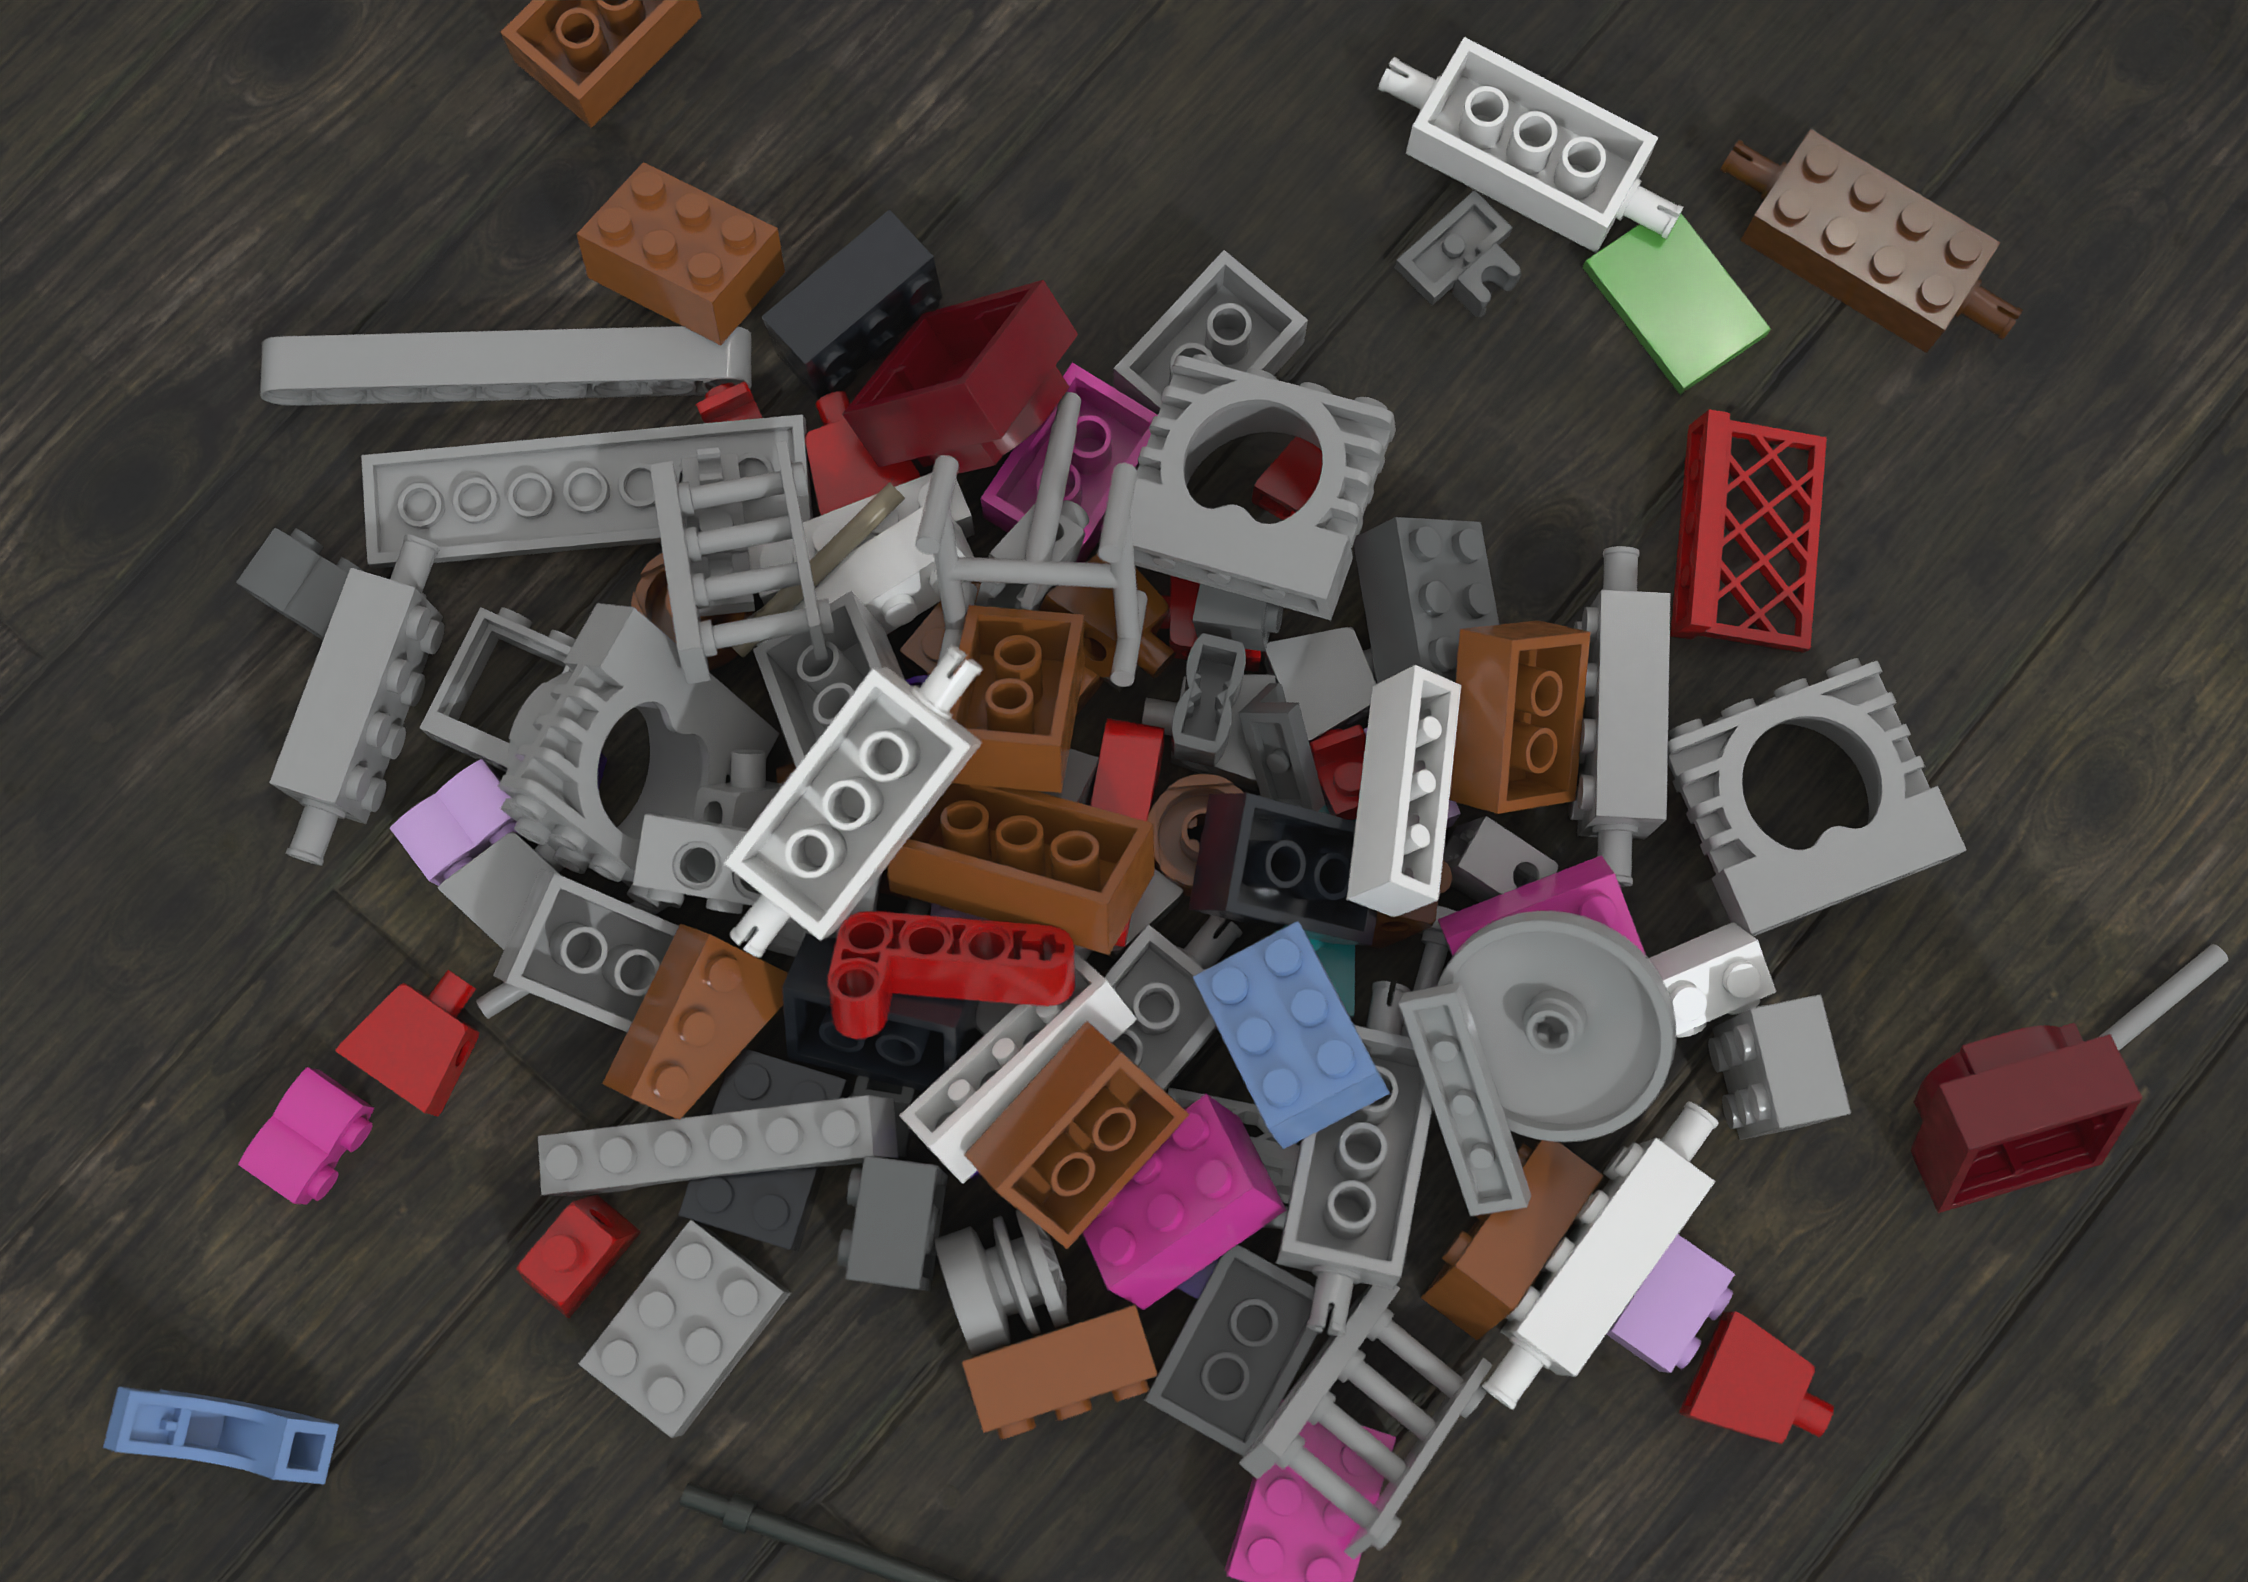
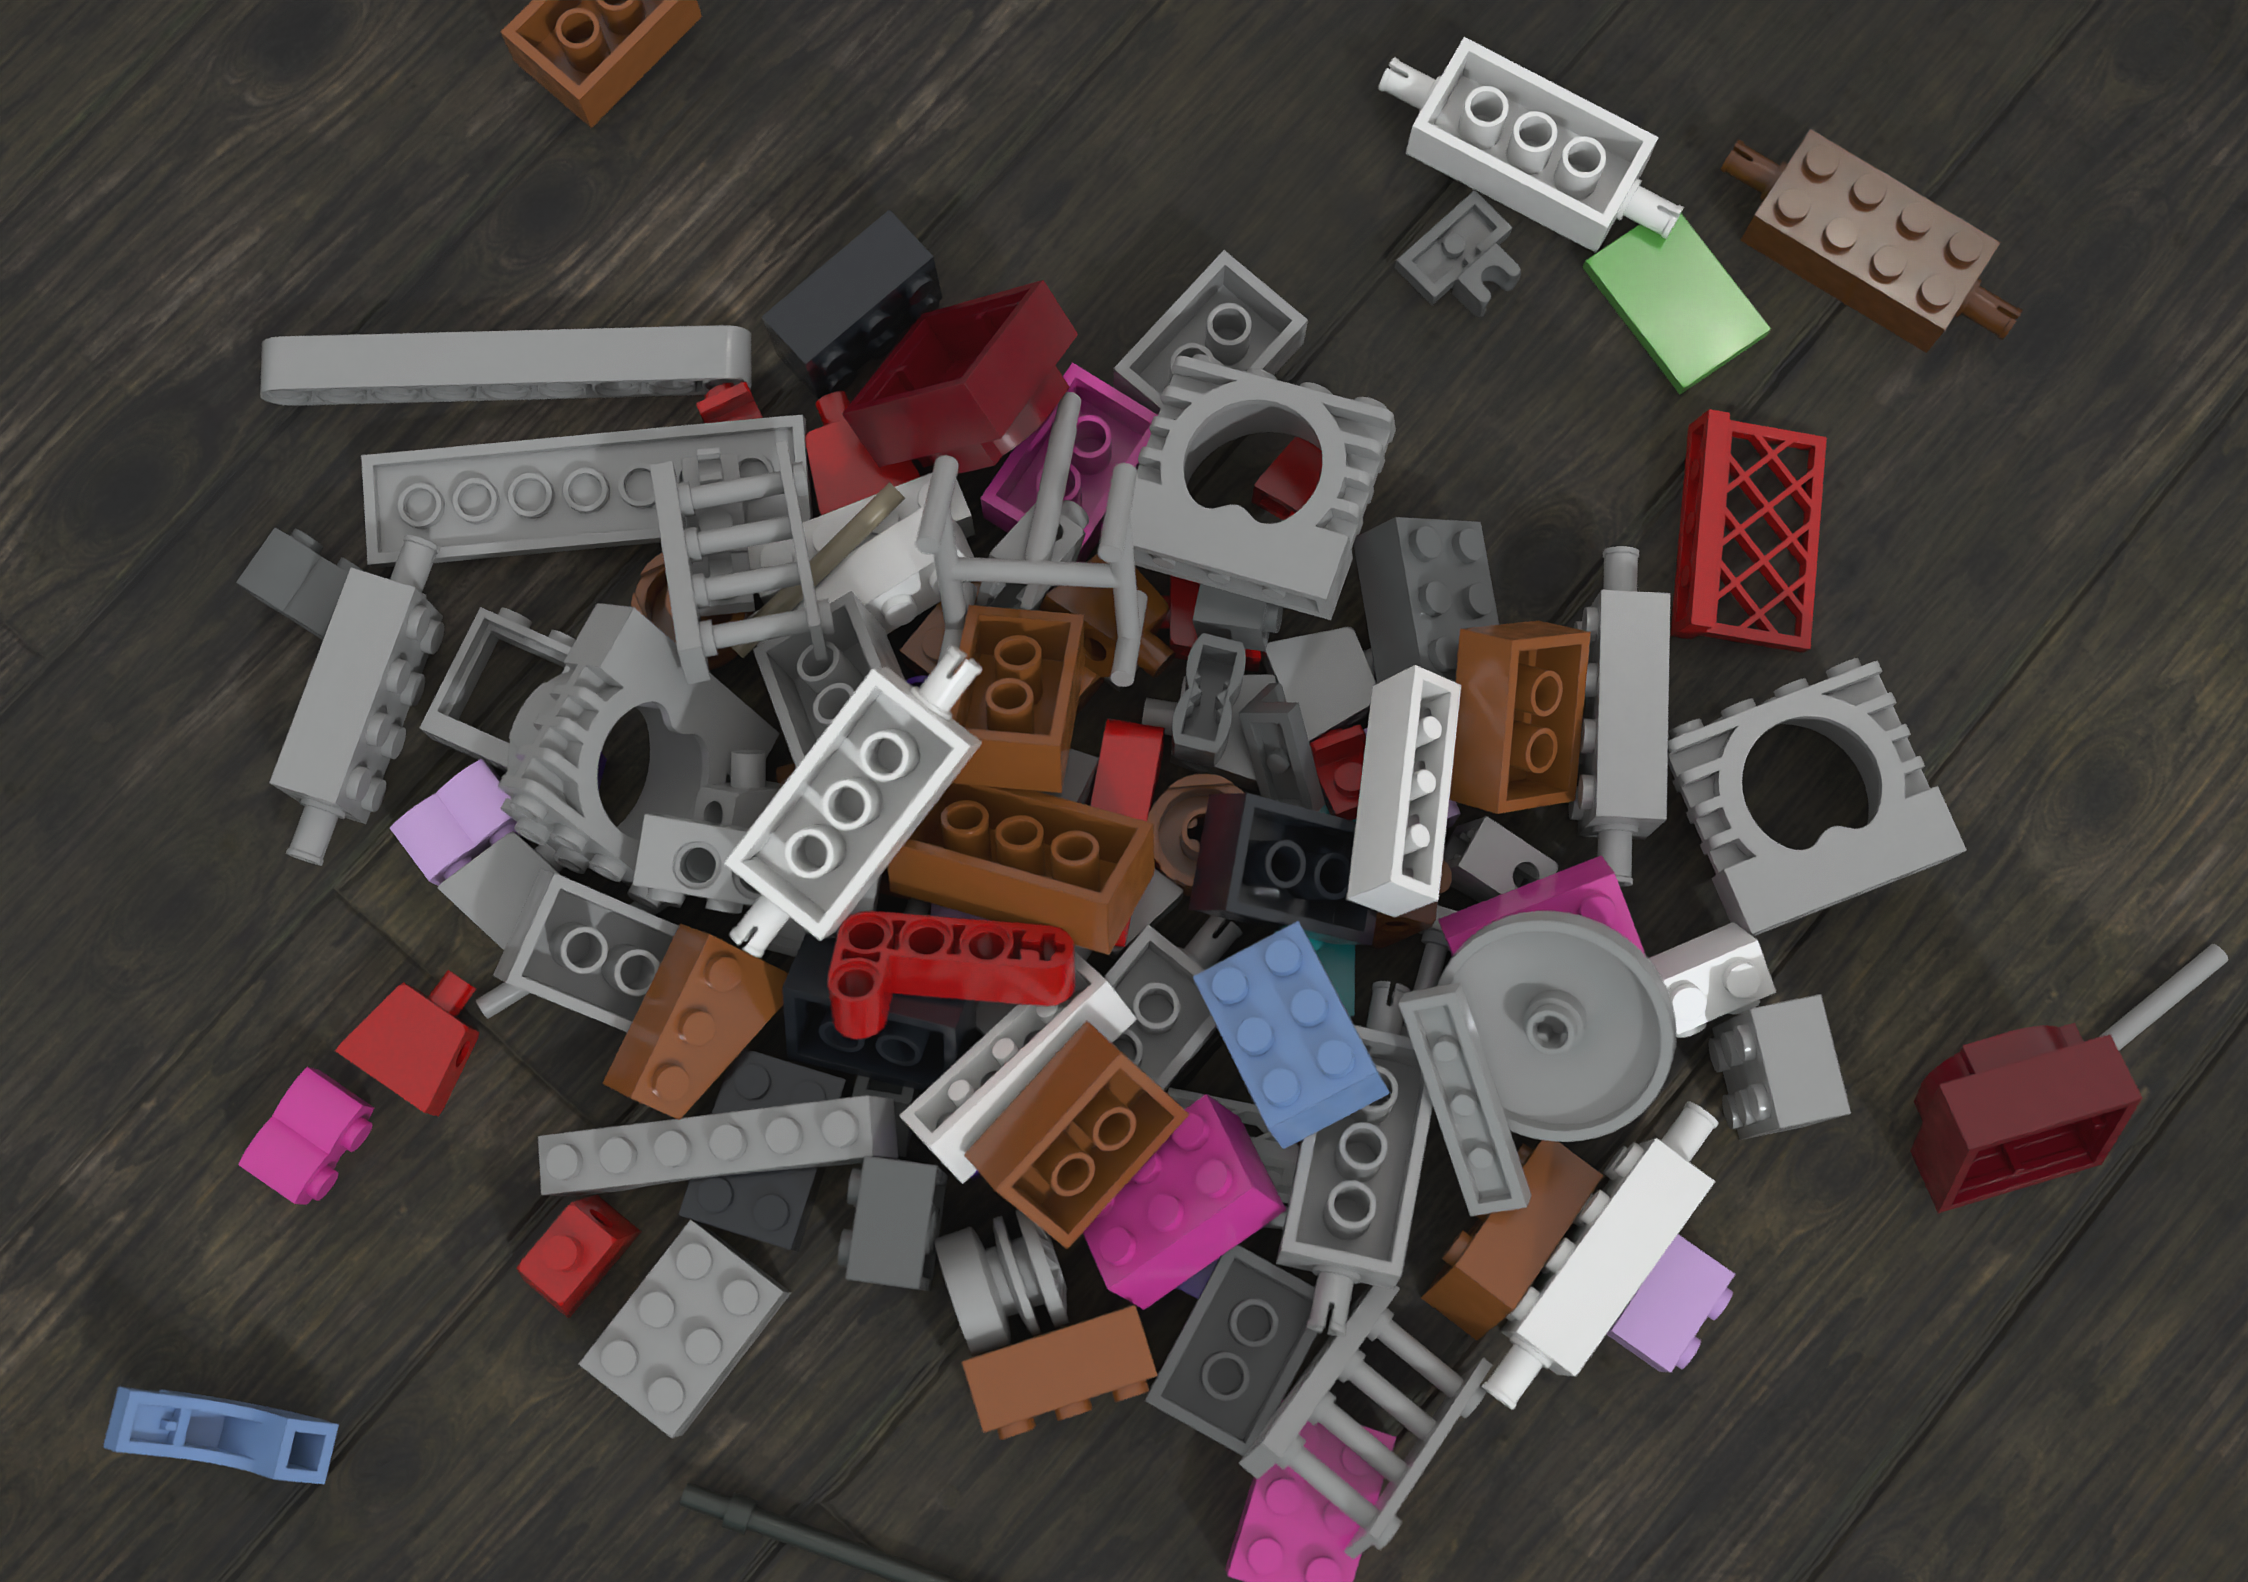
(681, 253): dark orange brick -> none
(1754, 1384): red torso -> none

